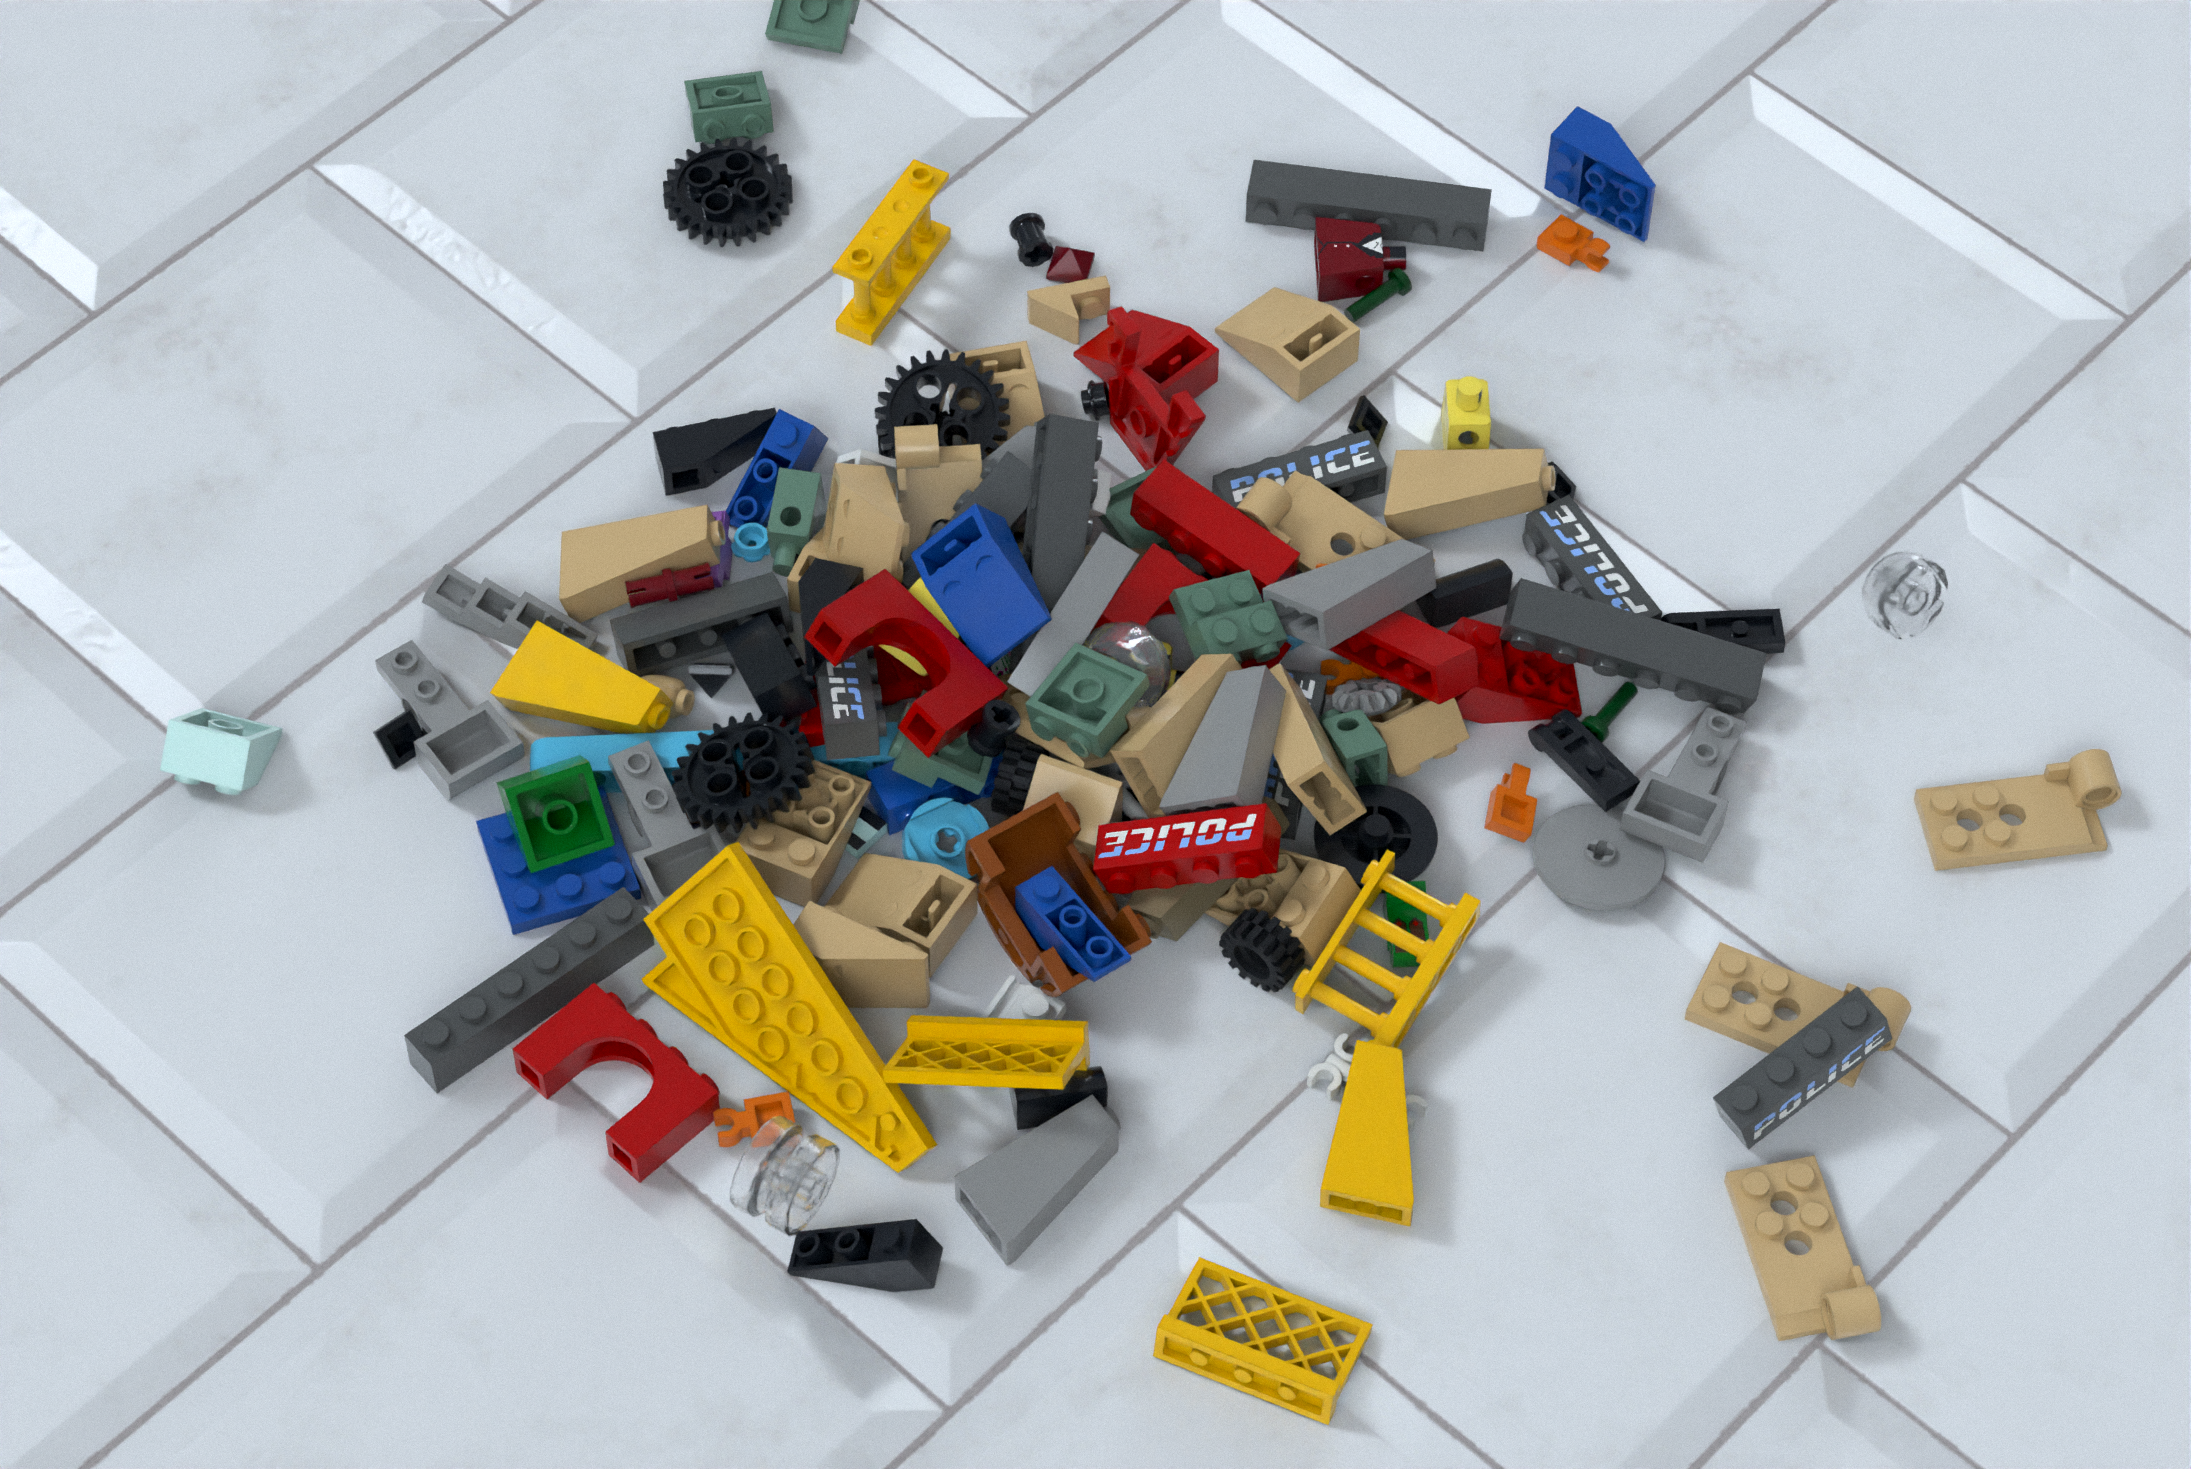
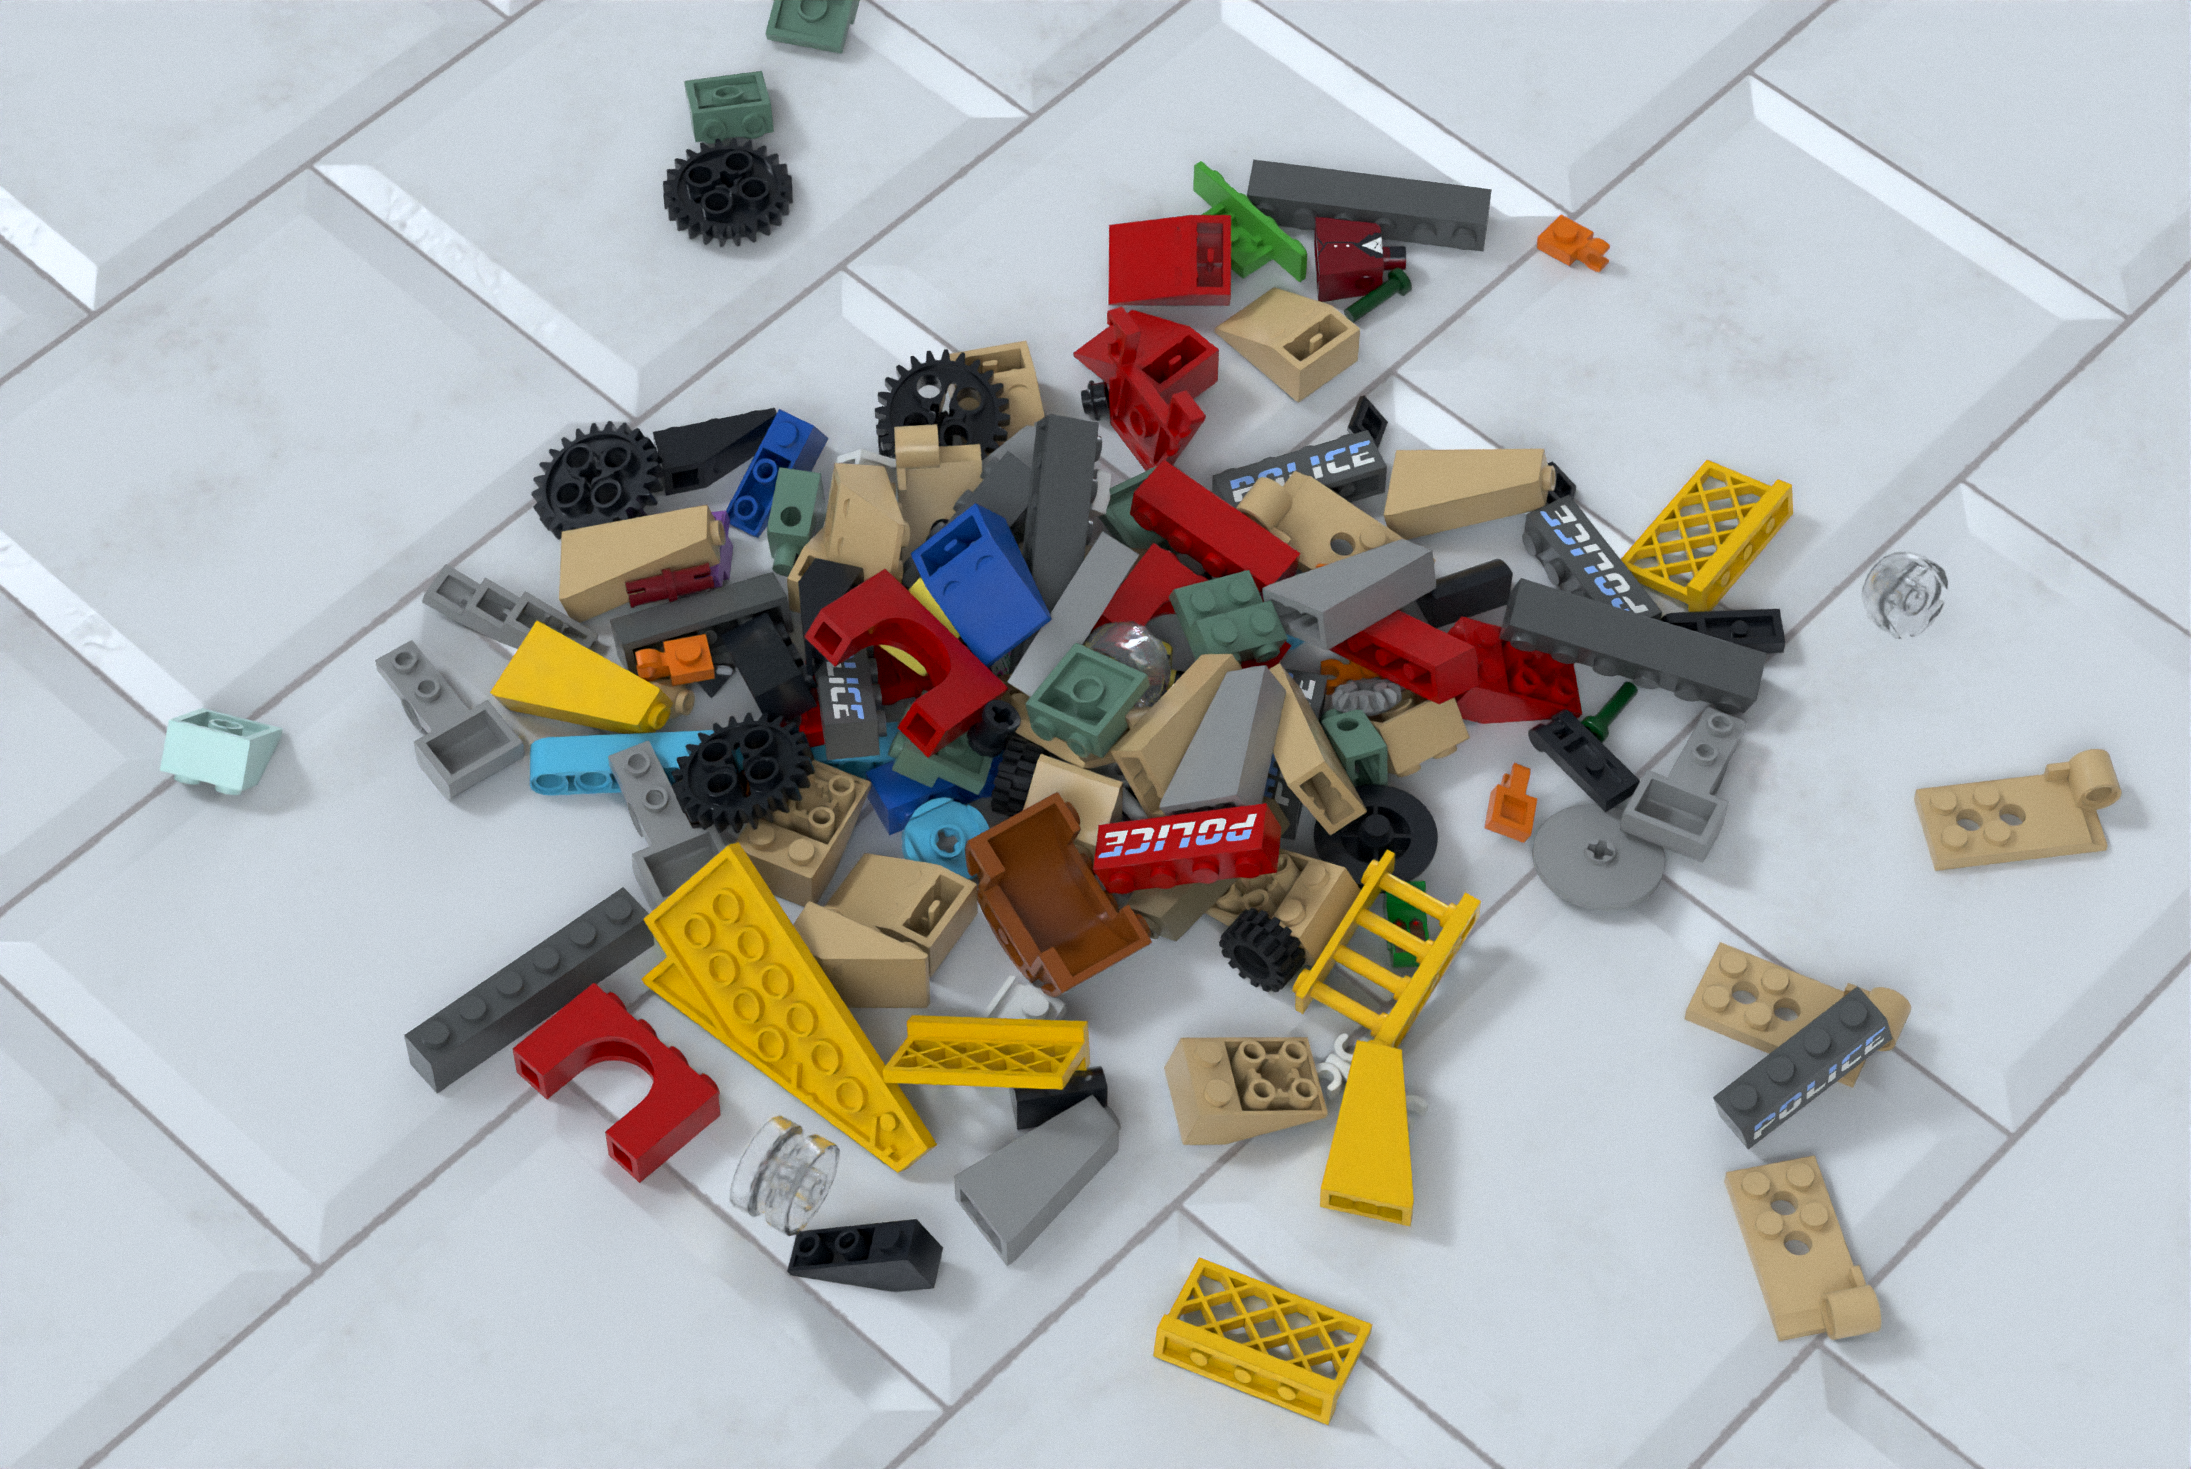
(398, 738): black slope -> none
(556, 813): green slope -> none
(559, 890): blue plate -> none
(598, 479): none -> black gear
(683, 660): none -> orange plate
(747, 535): medium azure plate -> none
(756, 1114): orange plate -> none
(866, 833): tile -> none
(892, 252): yellow fence -> none
(1029, 234): black bush -> none
(1062, 920): blue slope -> none
(1063, 305): tan slope -> none
(1070, 265): dark red slope -> none
(1171, 261): none -> red slope
(1242, 1087): none -> tan slope
(1253, 235): none -> bright green bracket
(1466, 409): light yellow torso -> none
(1599, 173): blue slope -> none
(1738, 545): none -> yellow fence

